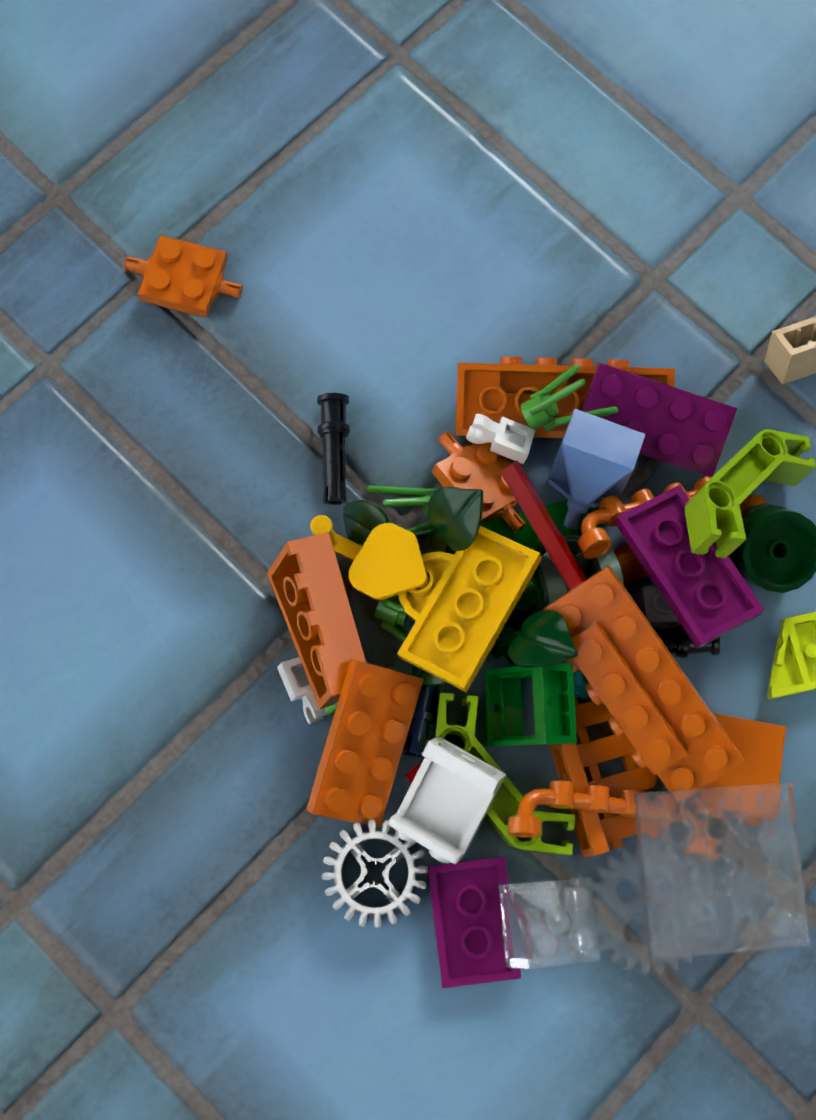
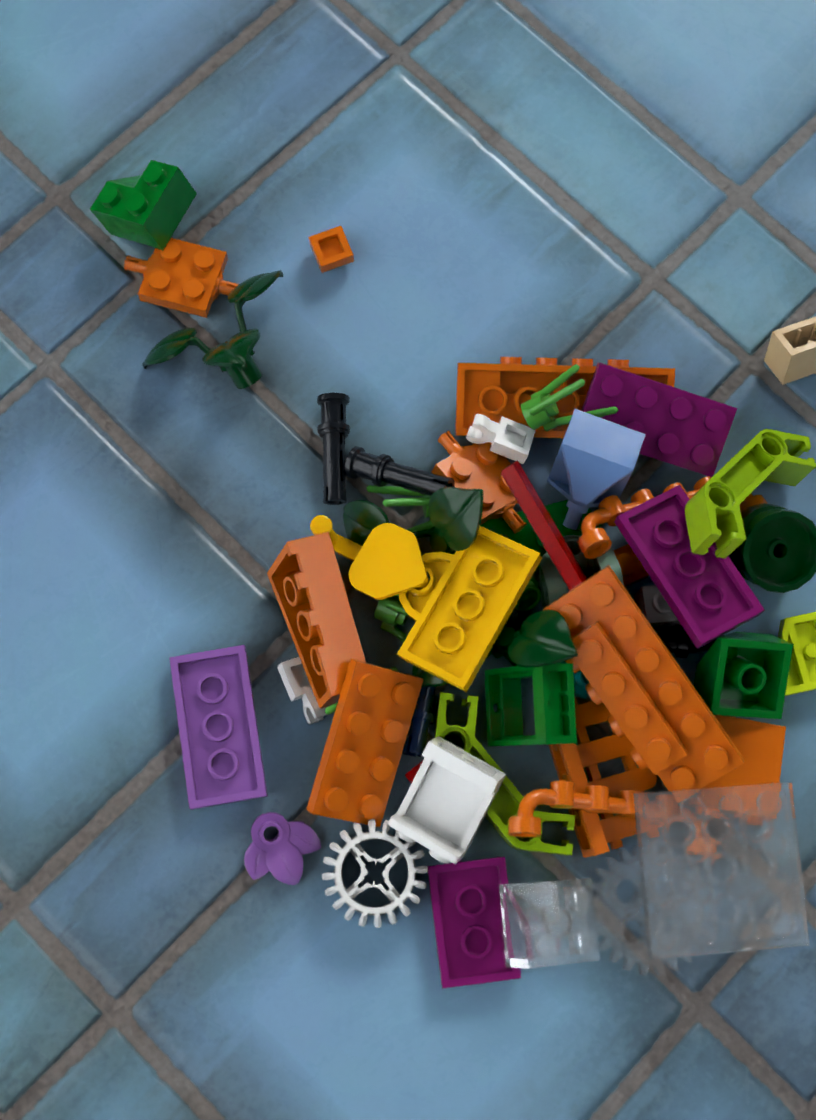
(145, 205): none -> green slope
(218, 727): none -> medium lavender plate
(234, 354): none -> dark green plant
(284, 852): none -> medium lavender plate
(331, 249): none -> orange plate
(384, 471): none -> black pin
(745, 675): none -> green slope

